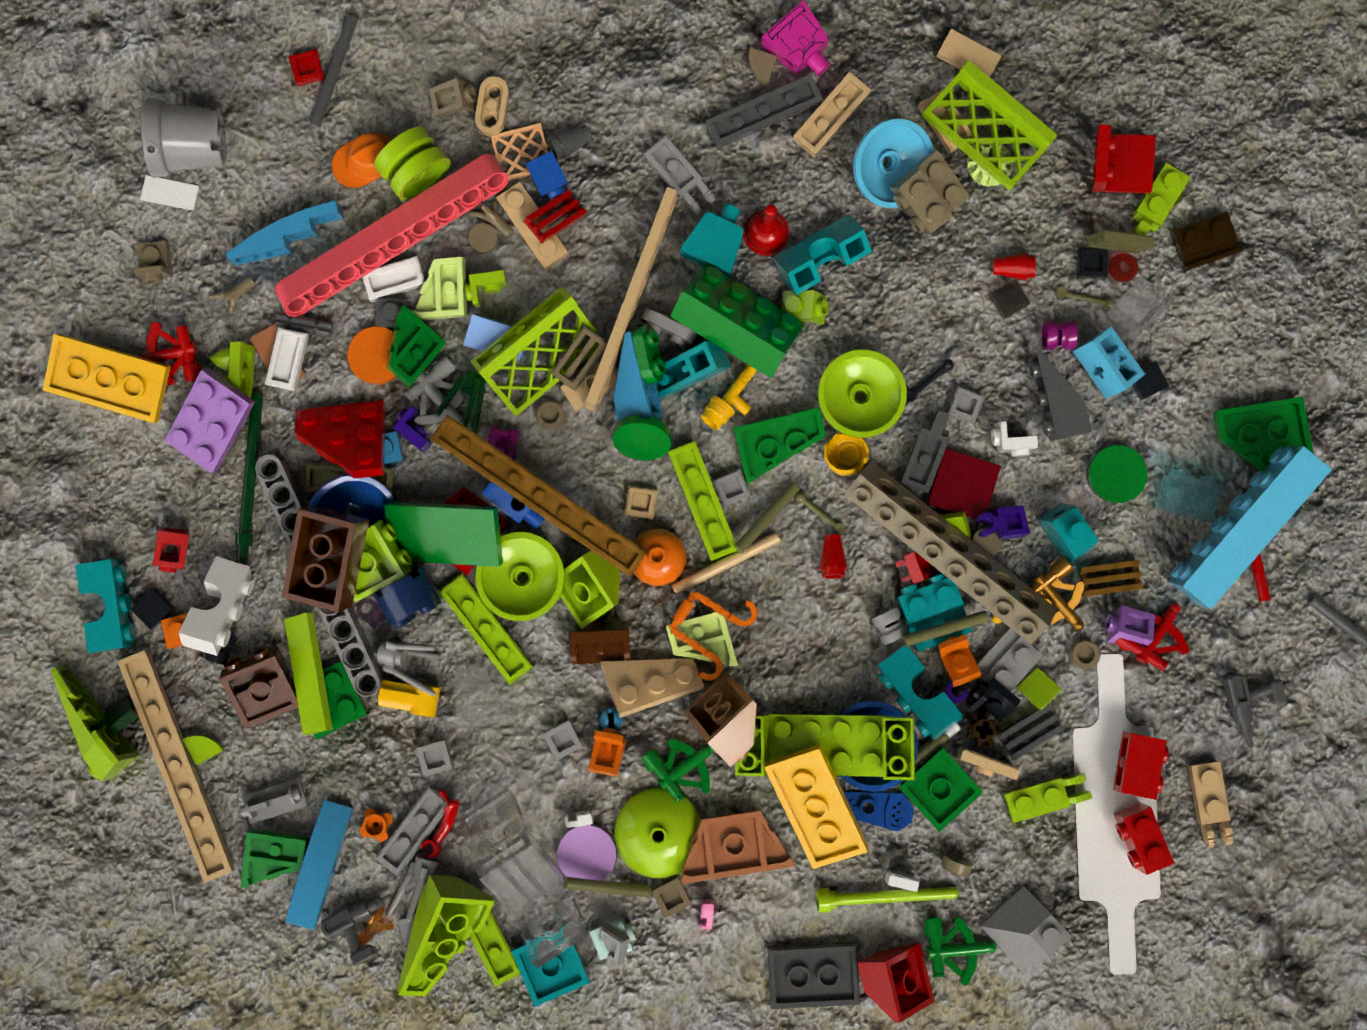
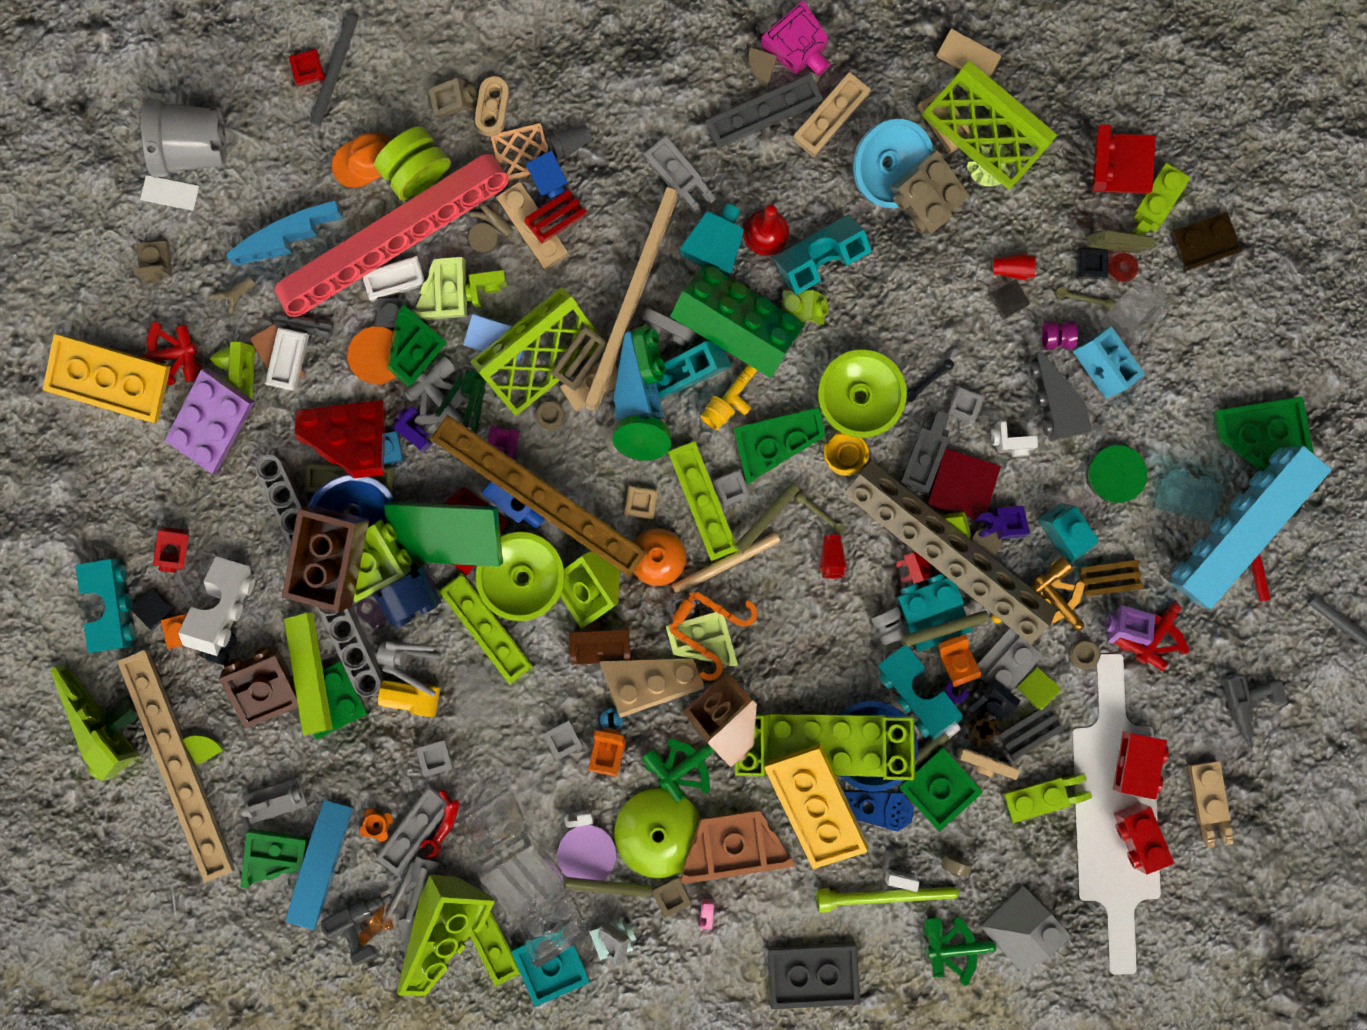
(244, 537): dark green bar -> none
(897, 981): red slope -> none
(1151, 382): black tile -> none

